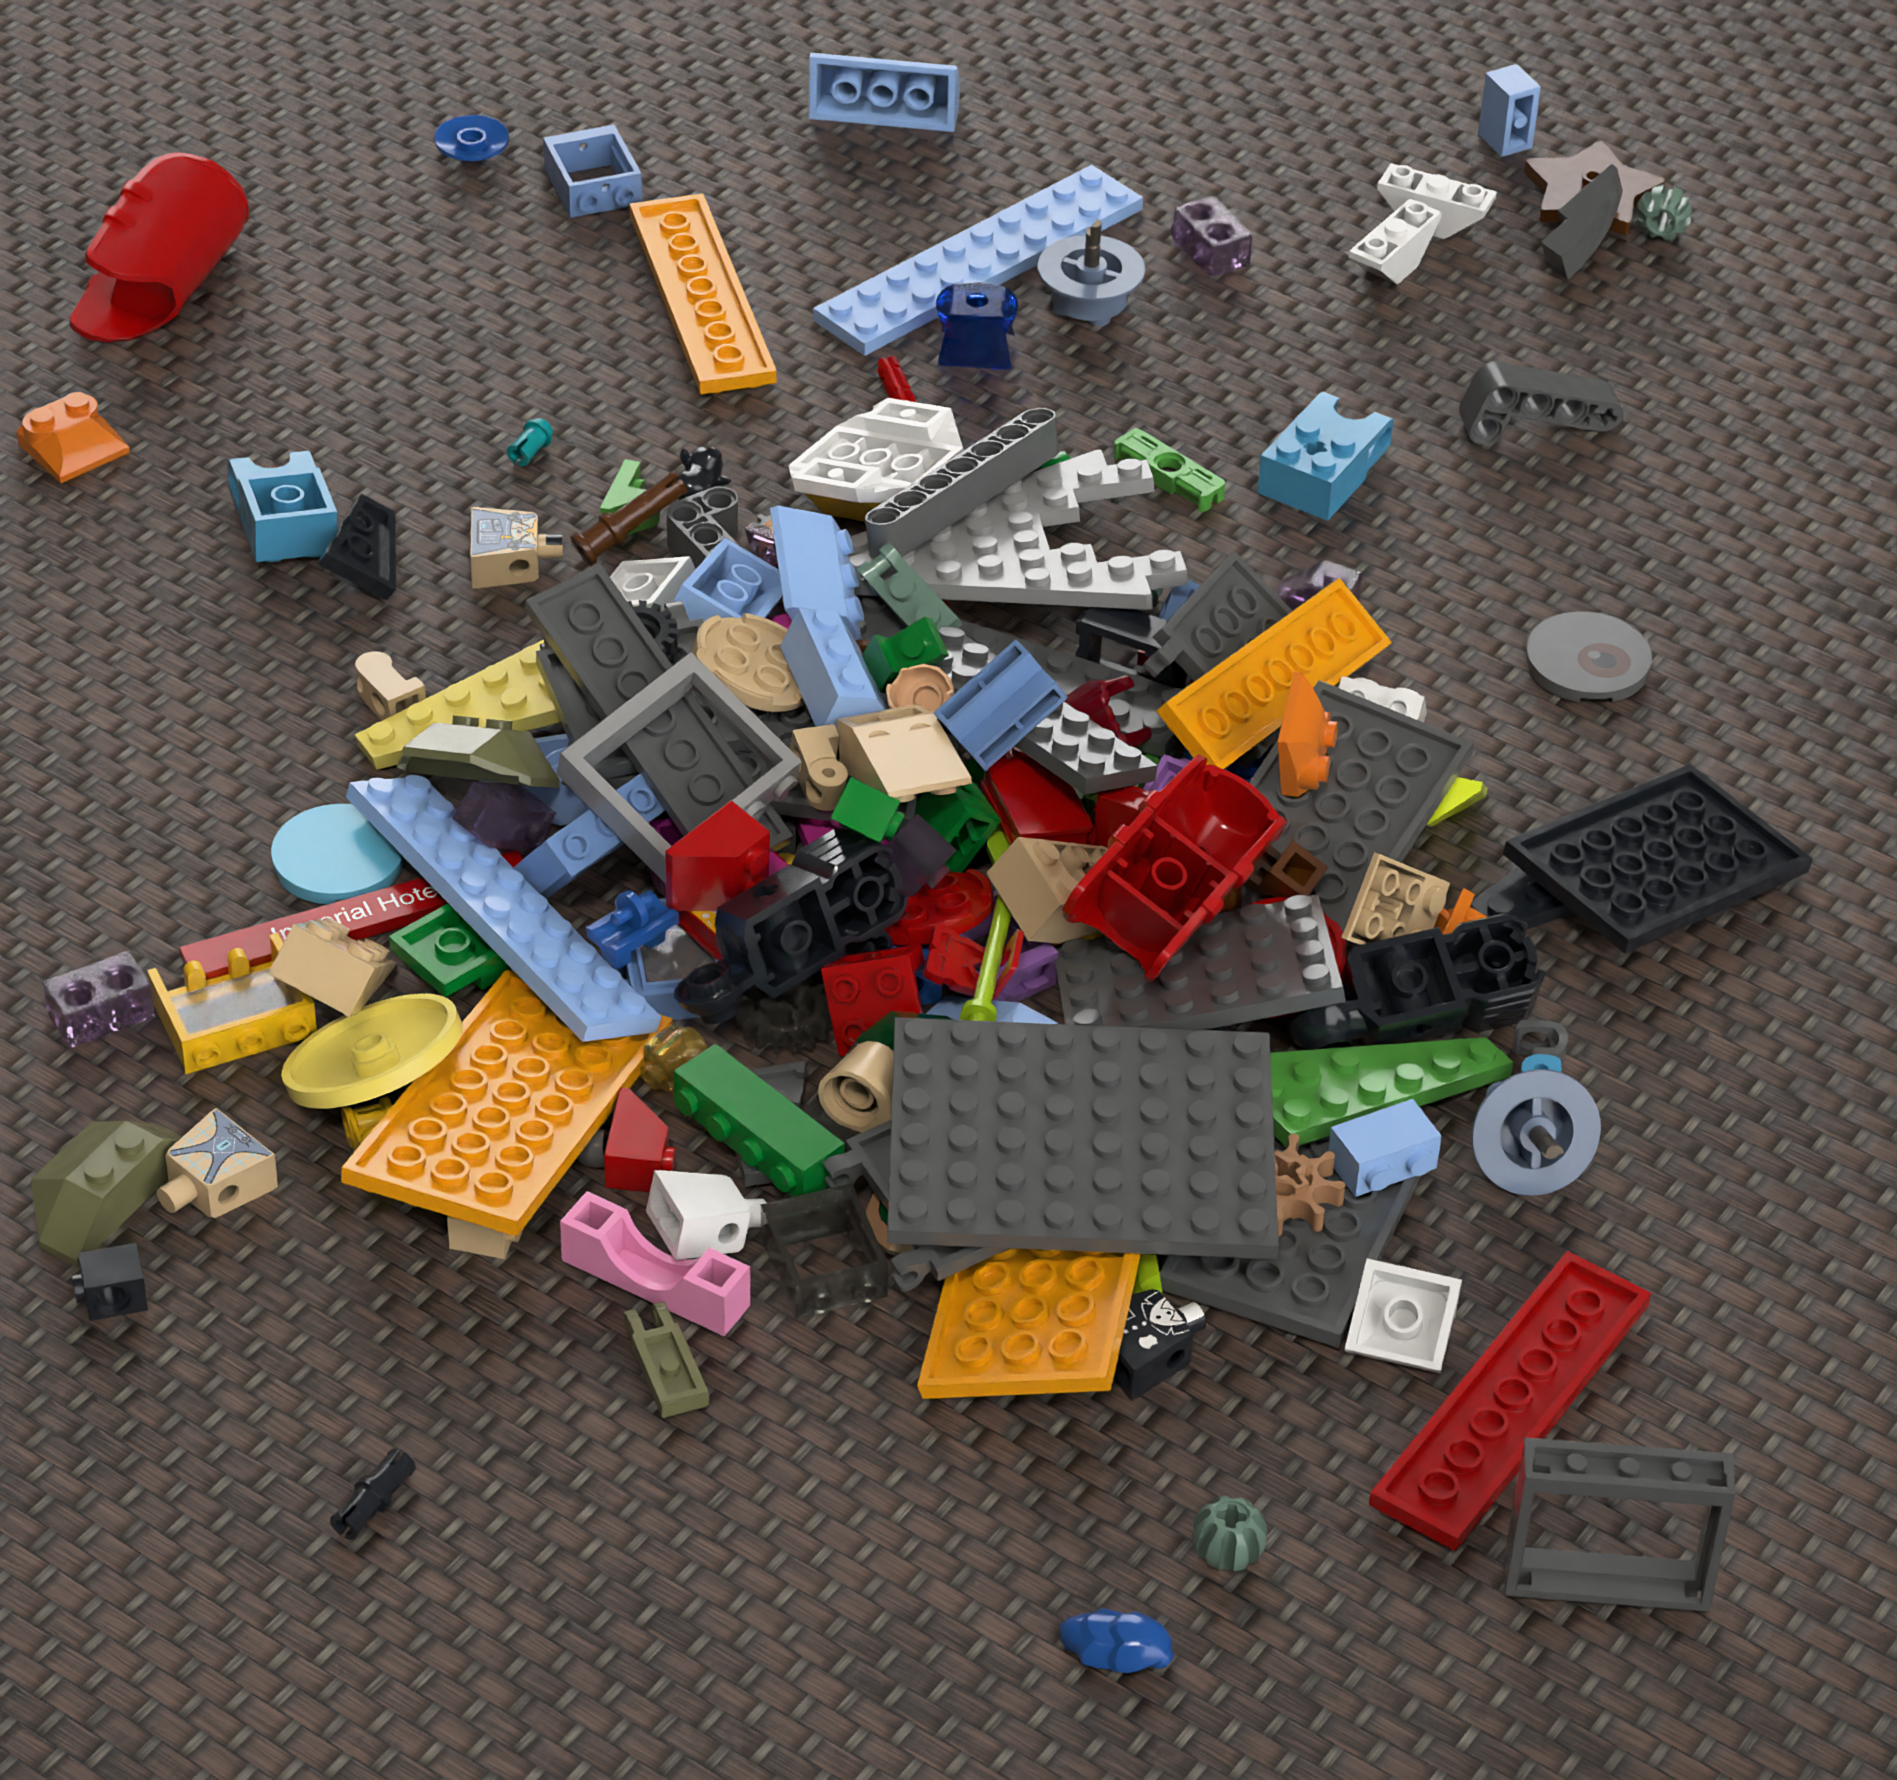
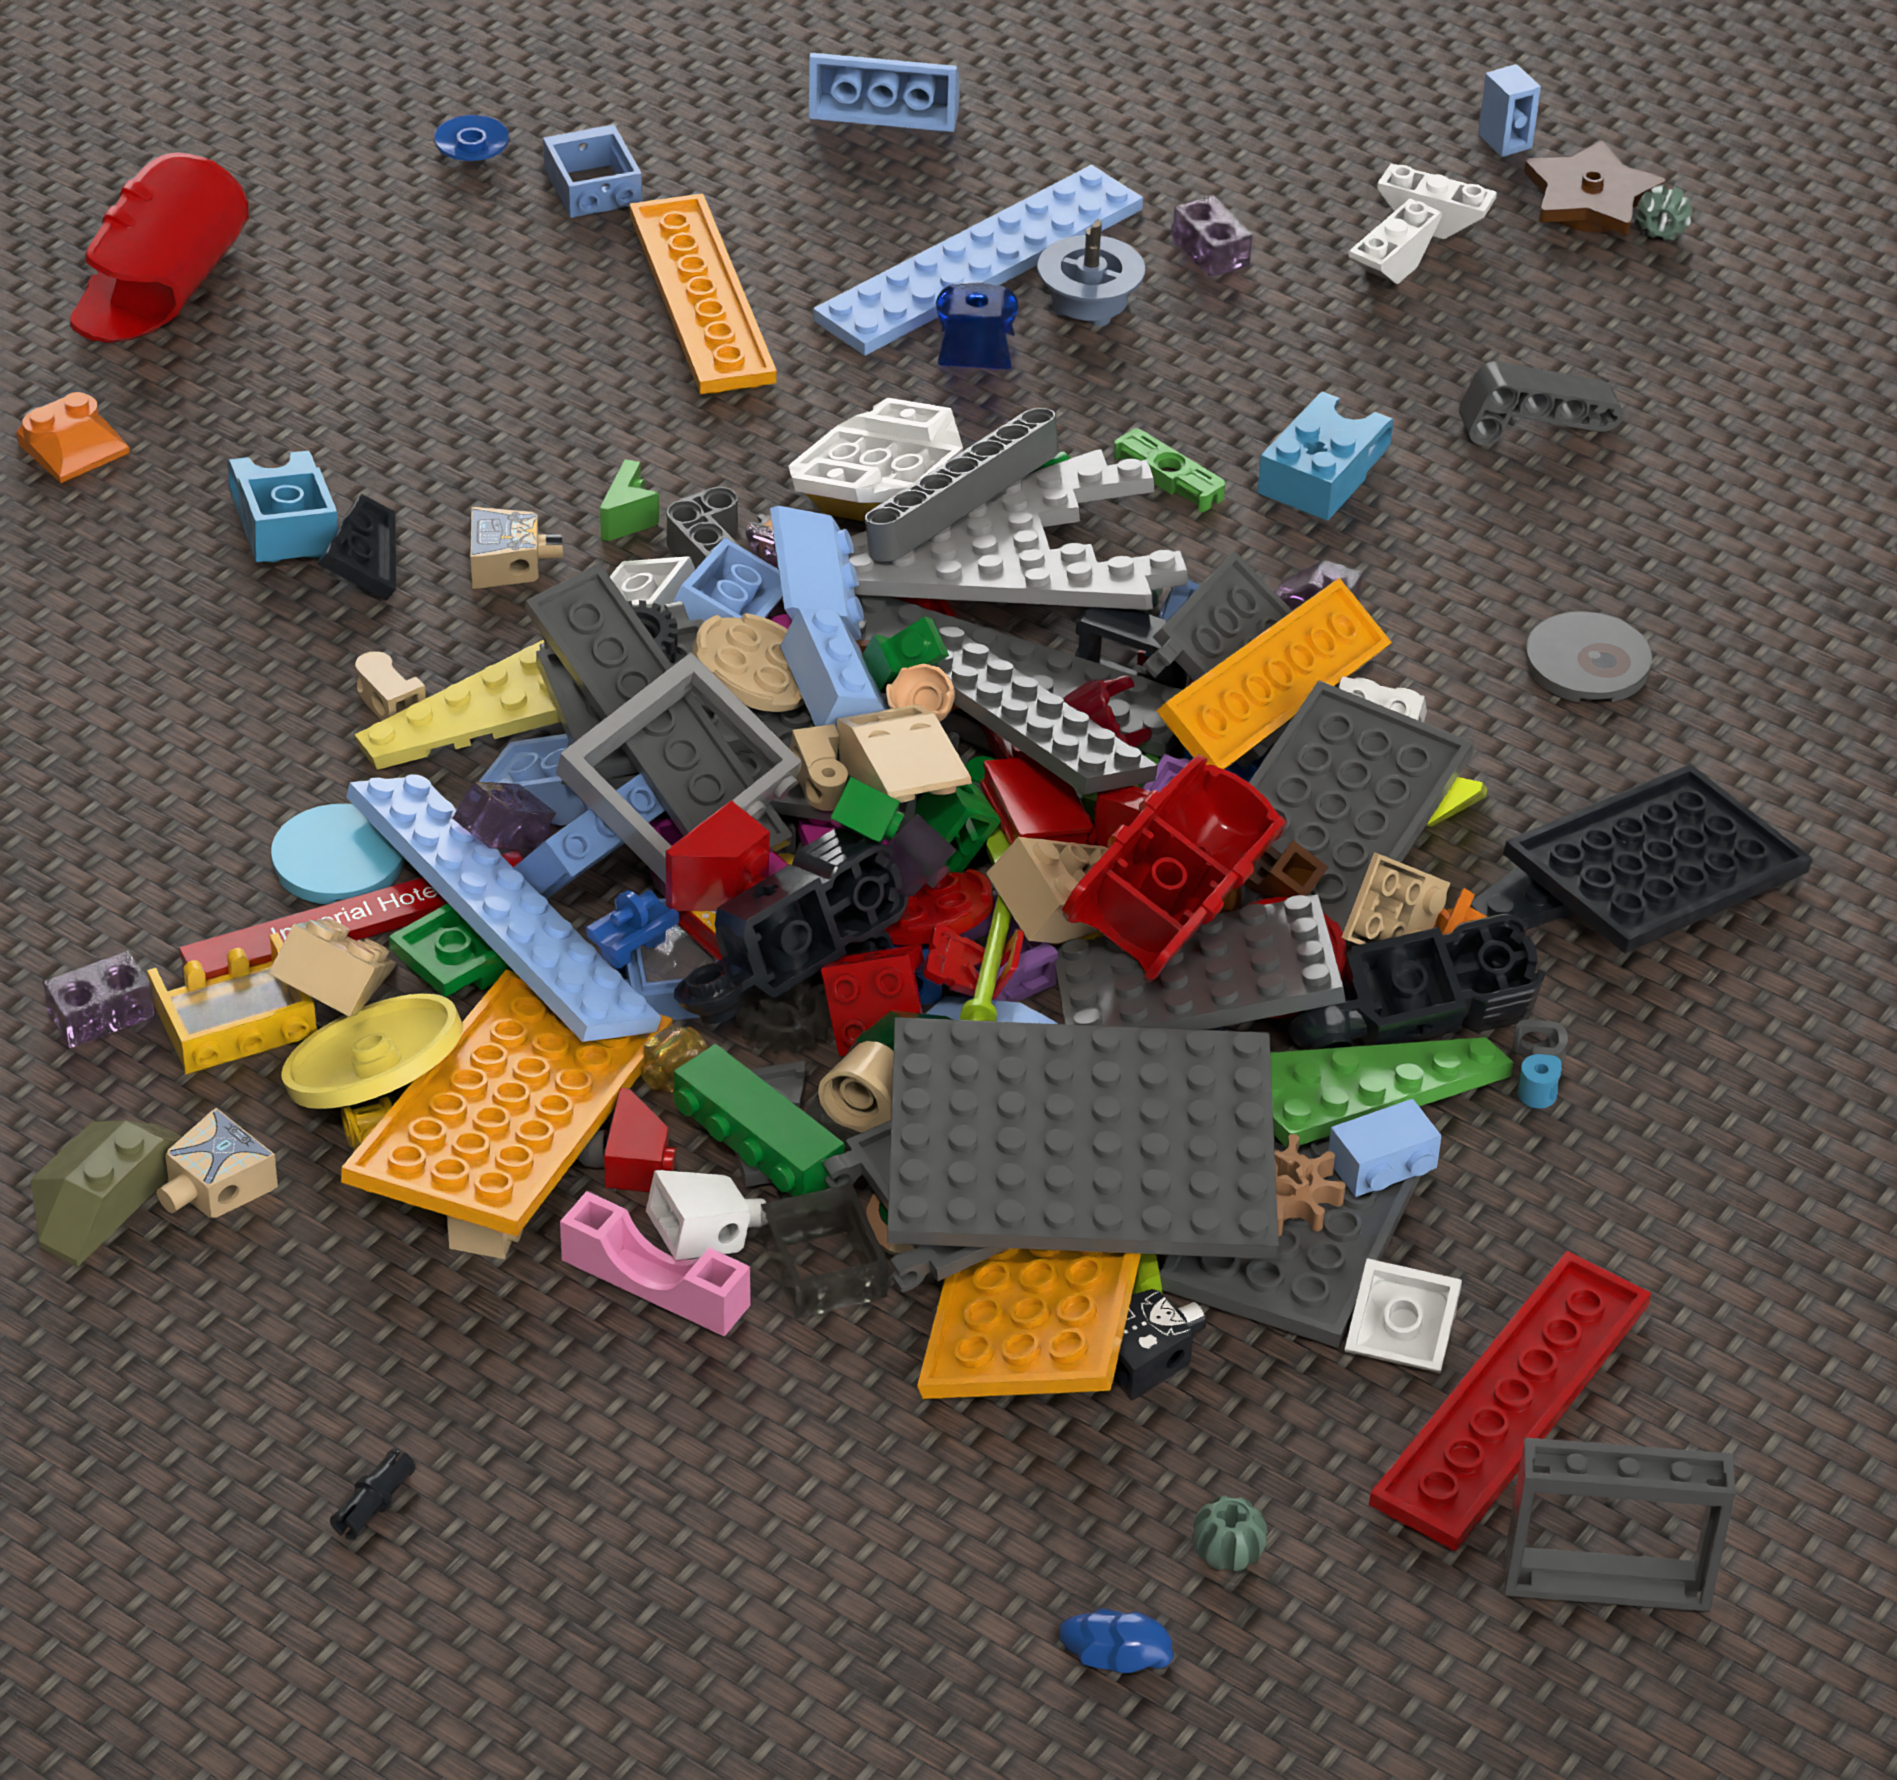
(110, 1282): black brick -> none
(478, 753): olive wedge -> none
(535, 434): teal pin -> none
(612, 528): reddish brown pin -> none
(666, 1362): olive hinge -> none
(701, 470): black animal -> none
(894, 379): red axle -> none
(905, 591): sand green plate -> none
(1000, 705): medium blue piece -> none
(1304, 740): orange slope -> none
(1536, 1132): sand blue piece -> none
(1583, 223): dark grey slope -> none

